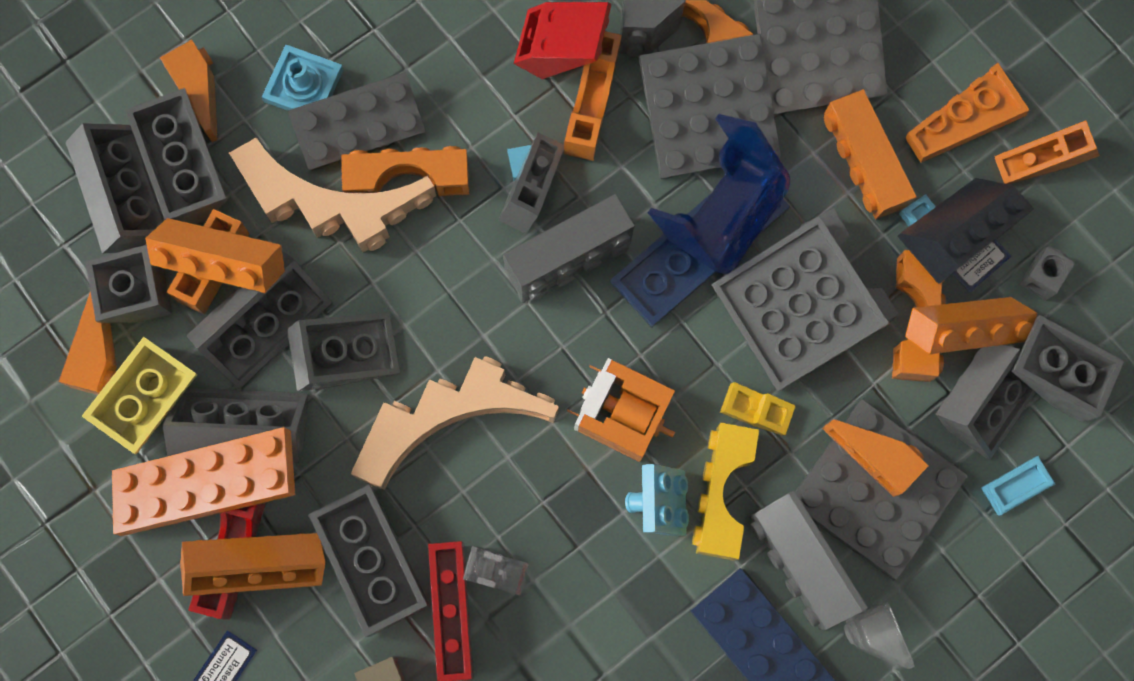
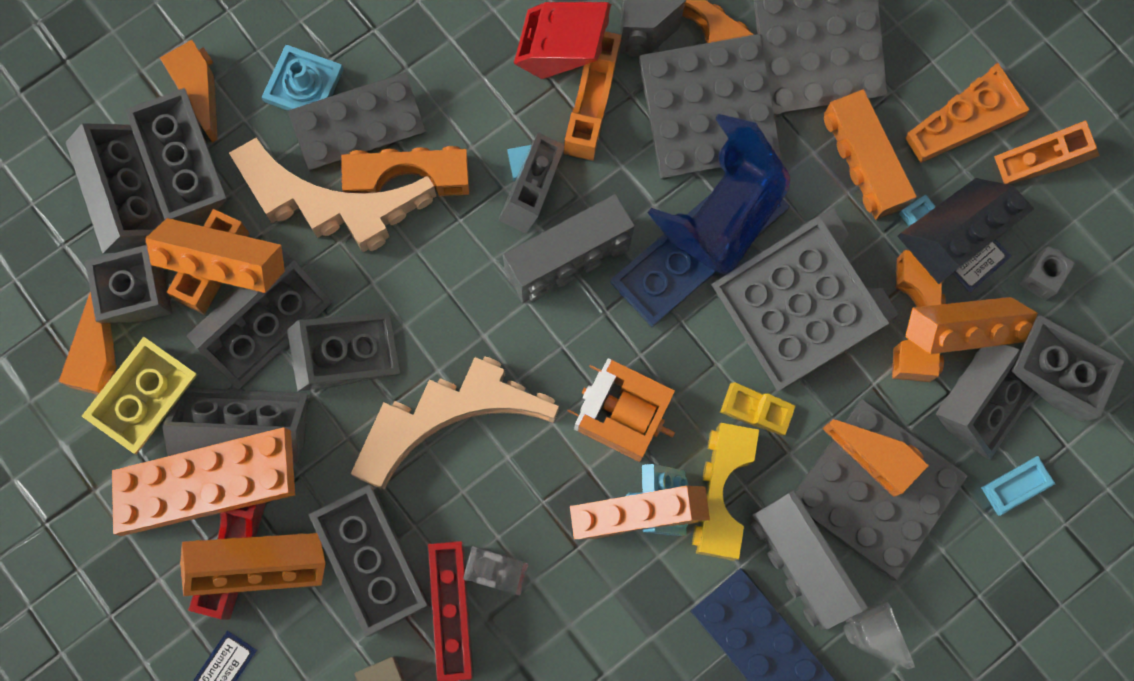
(640, 512): none -> arch

